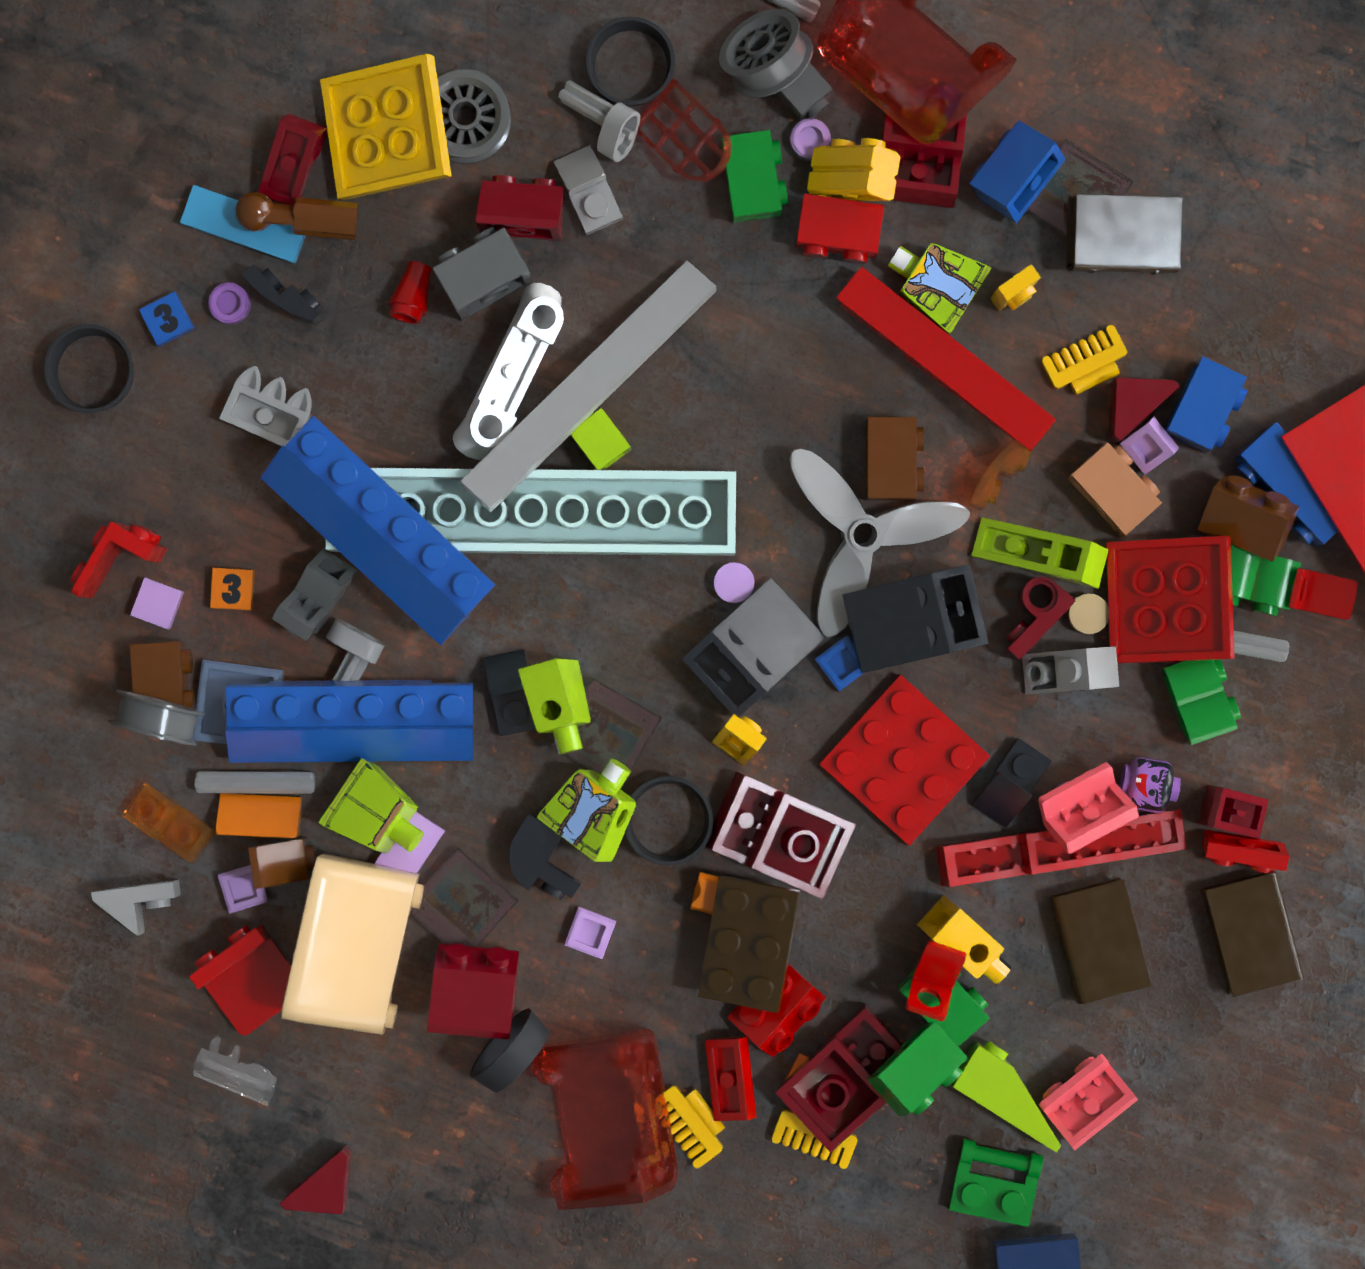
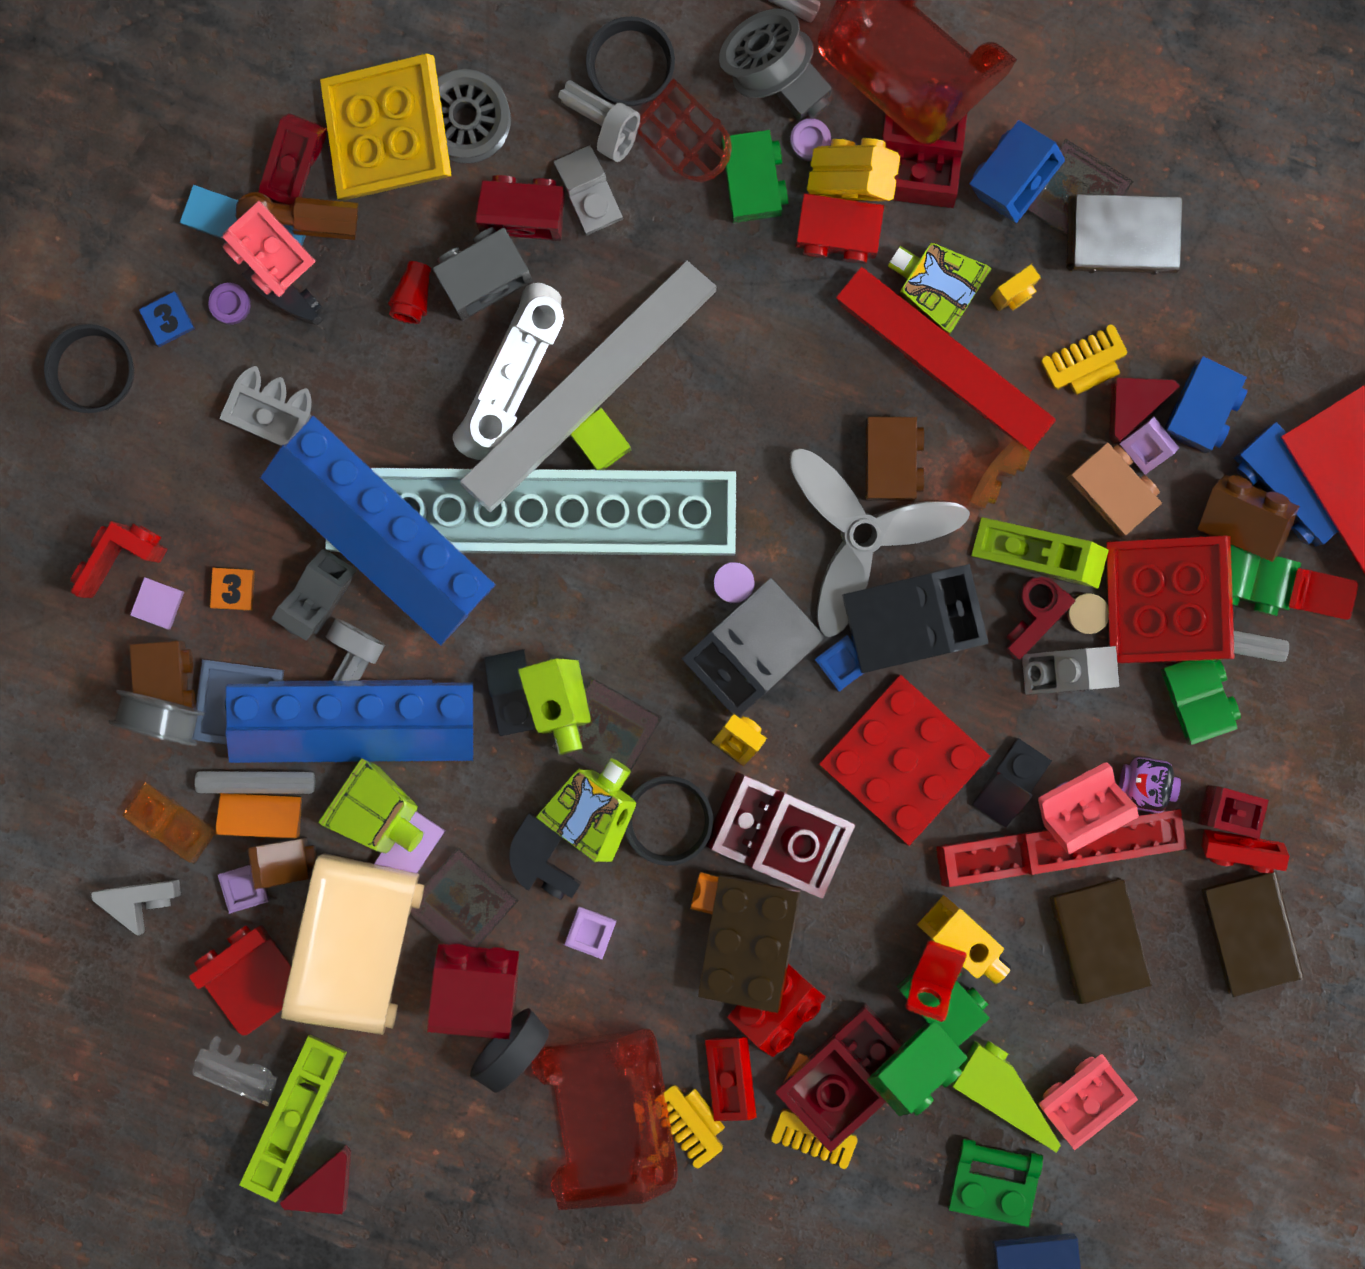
(266, 249): none -> coral bracket
(293, 1119): none -> lime hinge

